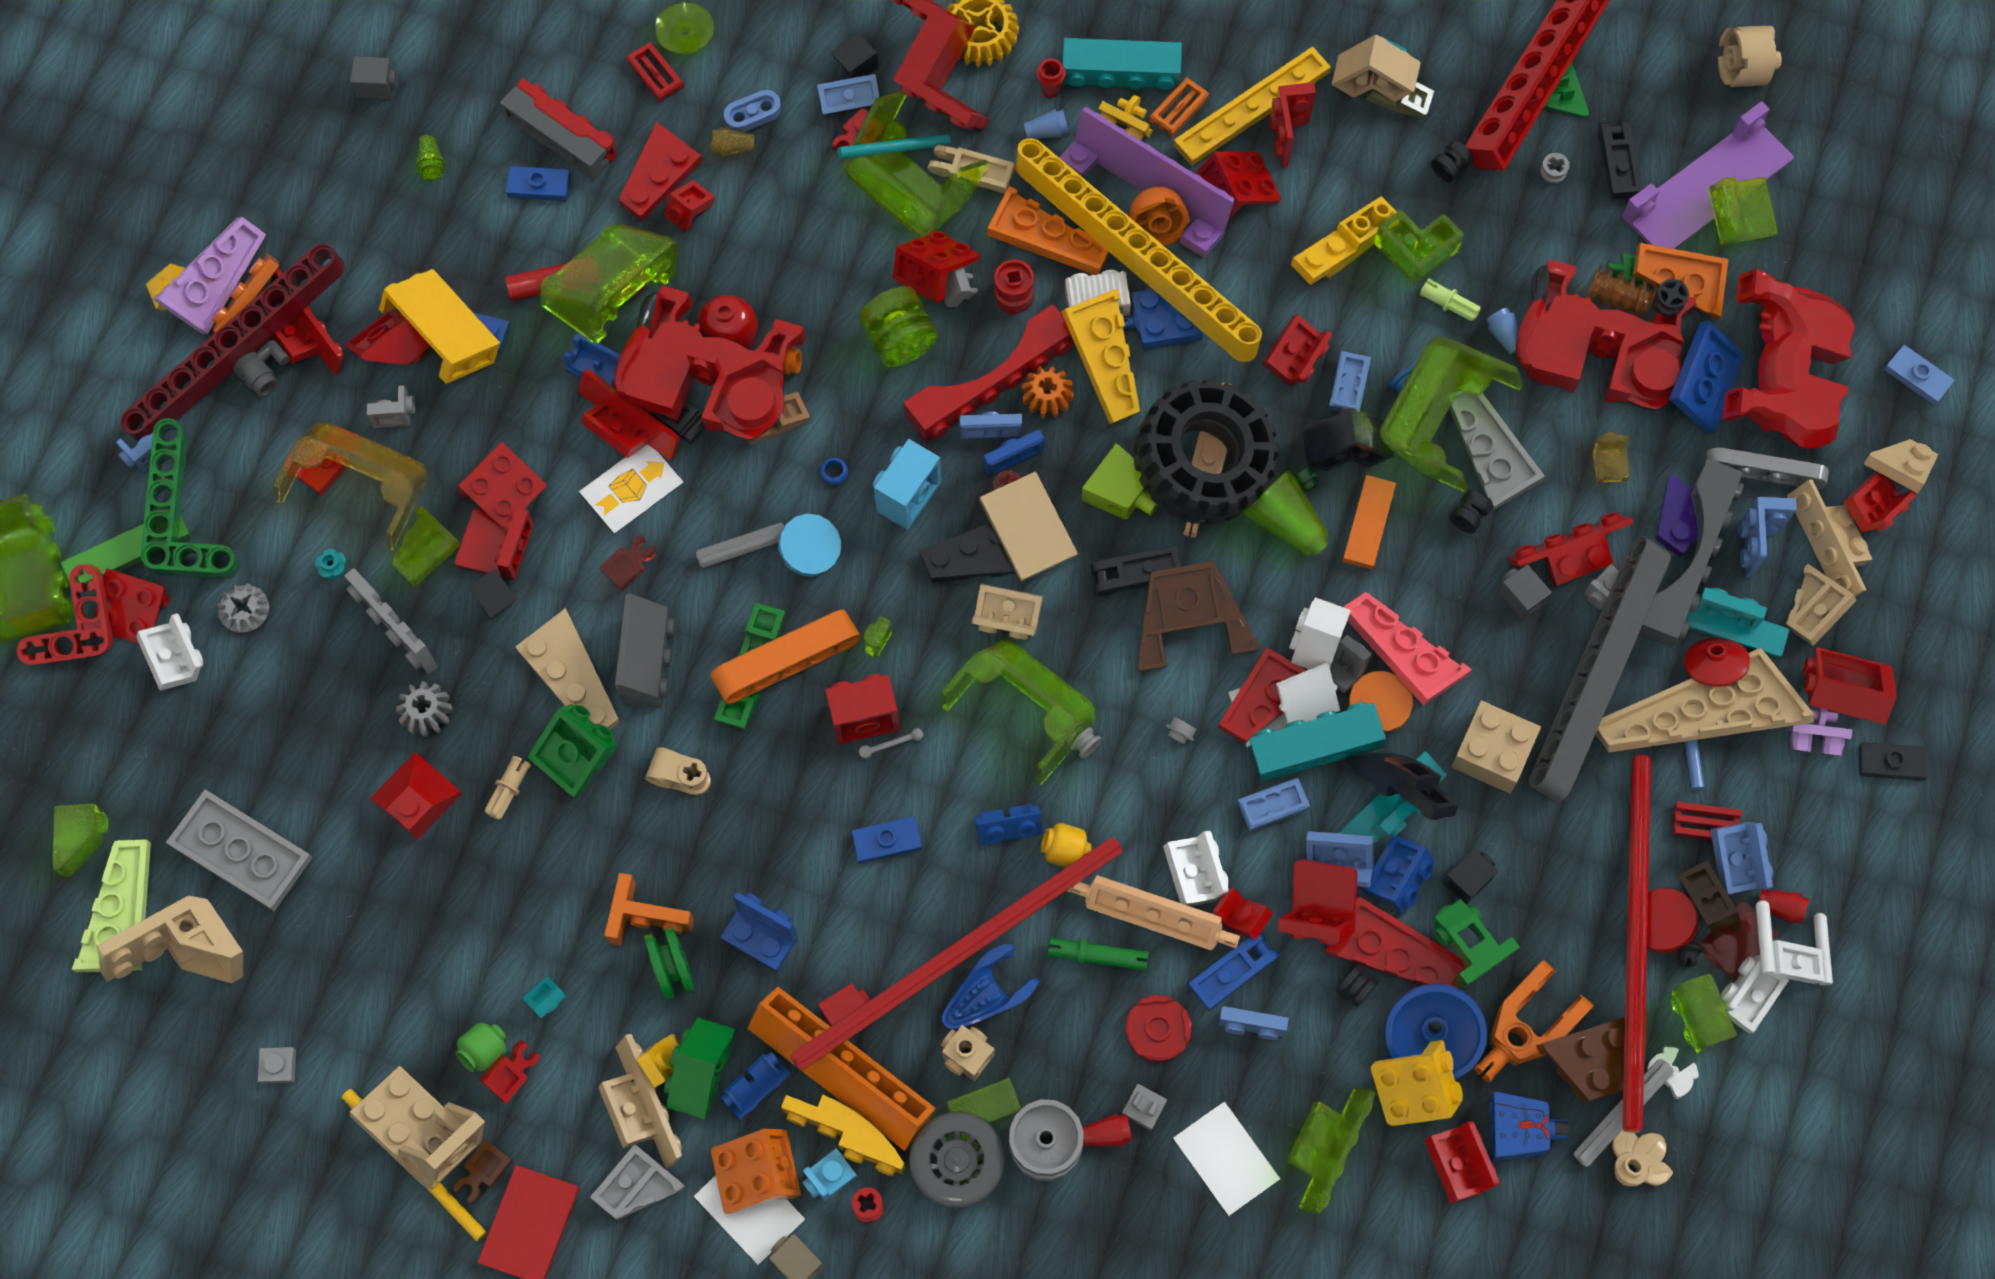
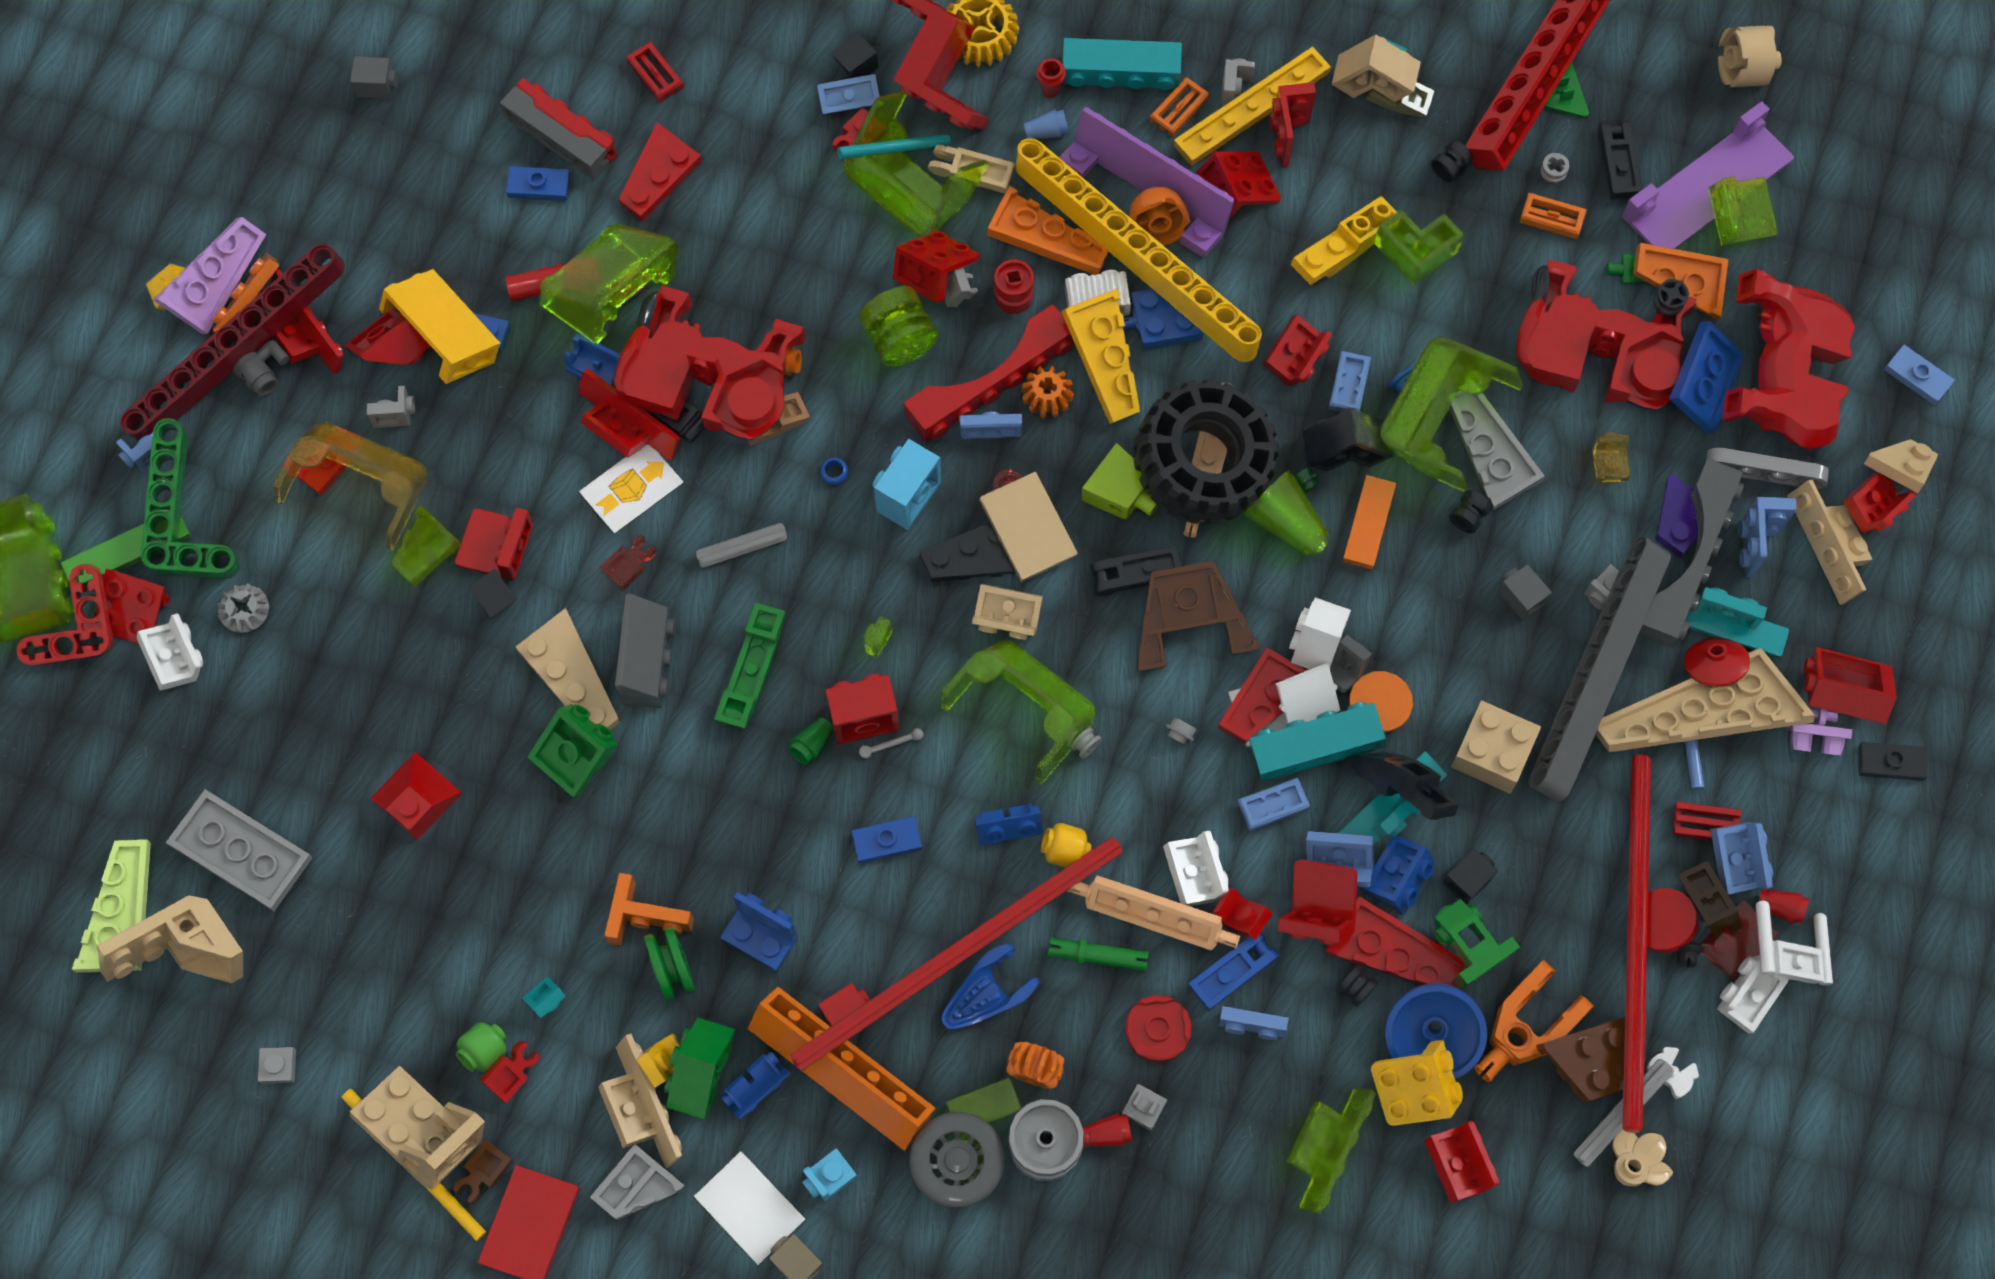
(76, 835): clear neon green slope -> none
(333, 571): teal plate -> none
(397, 632): light grey wing -> none
(416, 700): light grey gear -> none
(429, 158): clear neon green cone -> none
(501, 485): red bracket -> none
(506, 788): tan axle -> none
(673, 771): tan piece -> none
(682, 18): clear neon green dish -> none
(686, 203): red bracket -> none
(729, 141): clear yellow cone -> none
(730, 319): red cylinder -> none
(751, 111): medium blue plate -> none
(755, 1169): orange bracket -> none
(785, 656): orange beam -> none
(809, 545): medium azure tile -> none
(810, 741): none -> green cone
(859, 1137): yellow slope -> none
(869, 1215): red bush -> none
(967, 1063): tan brick -> none
(1013, 452): blue plate -> none
(1035, 1065): none -> orange gear
(1126, 118): yellow hips -> none
(1226, 1158): white sticker -> none
(1234, 74): none -> light grey bracket
(1415, 661): coral wing -> none
(1449, 300): yellowish green axle -> none
(1504, 328): medium blue cone -> none
(1521, 1127): blue torso -> none
(1552, 220): none -> orange tile
(1575, 552): red bracket -> none
(1621, 292): clear orange piece -> none
(1702, 1013): clear neon green bracket -> none
(1818, 605): tan wing -> none

